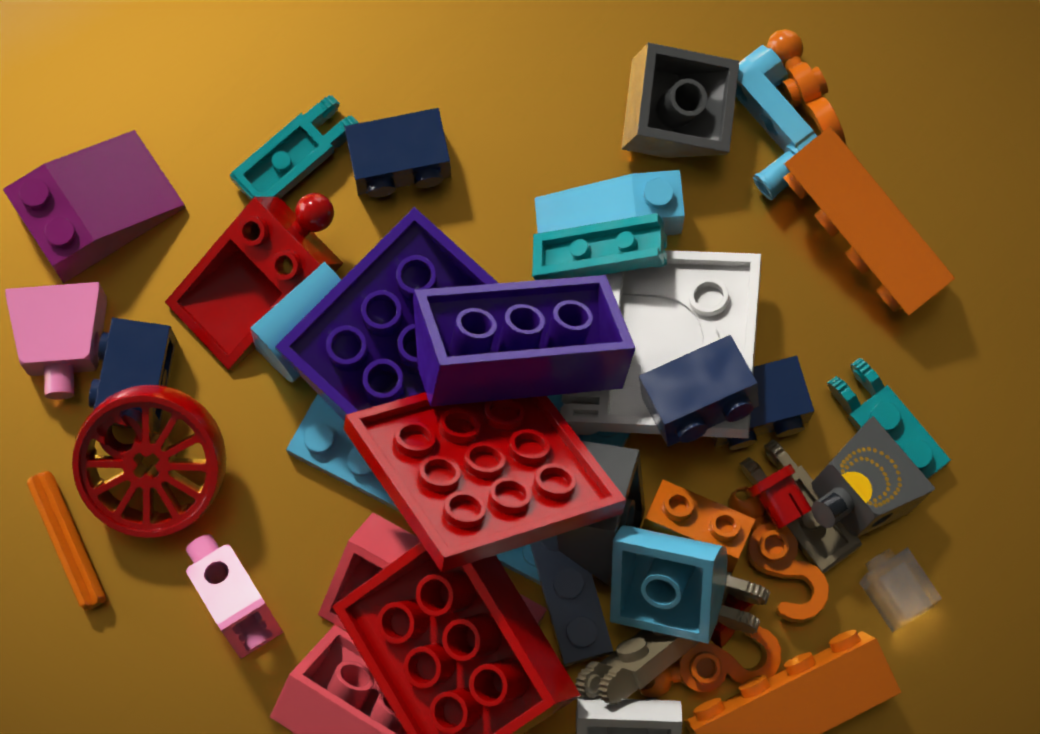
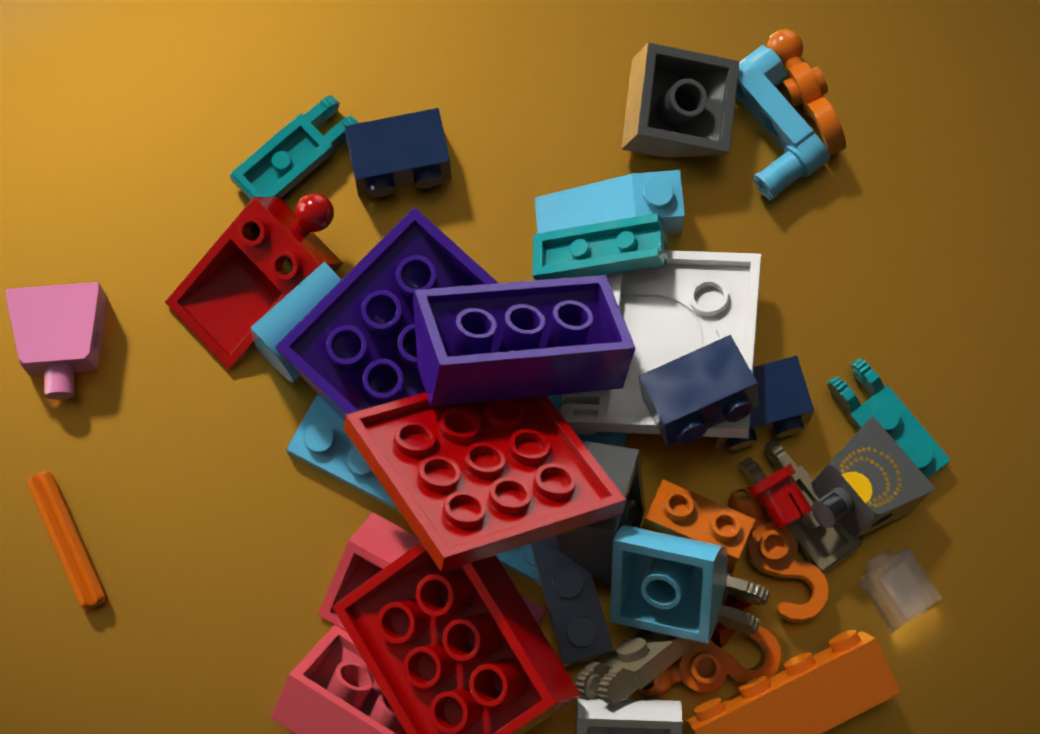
(93, 202): magenta slope -> none
(129, 457): red piece -> none
(133, 356): dark blue brick -> none
(230, 596): bright pink torso -> none
(869, 222): orange brick -> none

